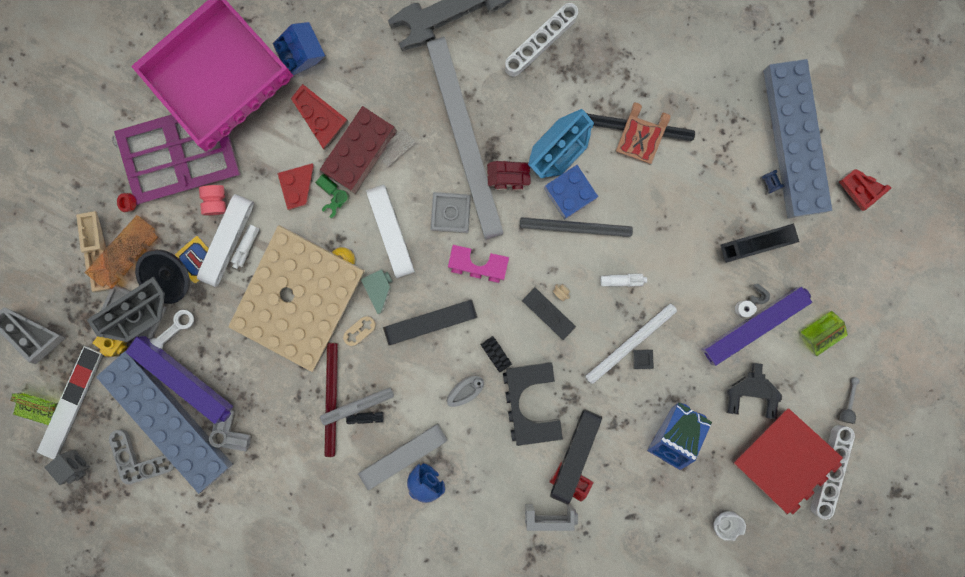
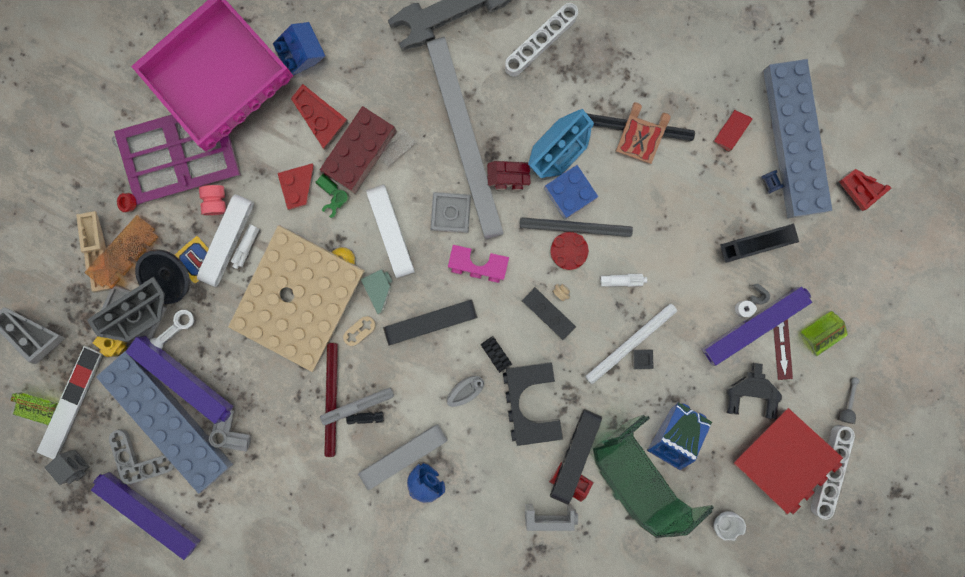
(145, 515): none -> dark purple brick
(569, 250): none -> red dish
(642, 487): none -> clear green piece
(733, 130): none -> red slope
(783, 351): none -> dark red sticker

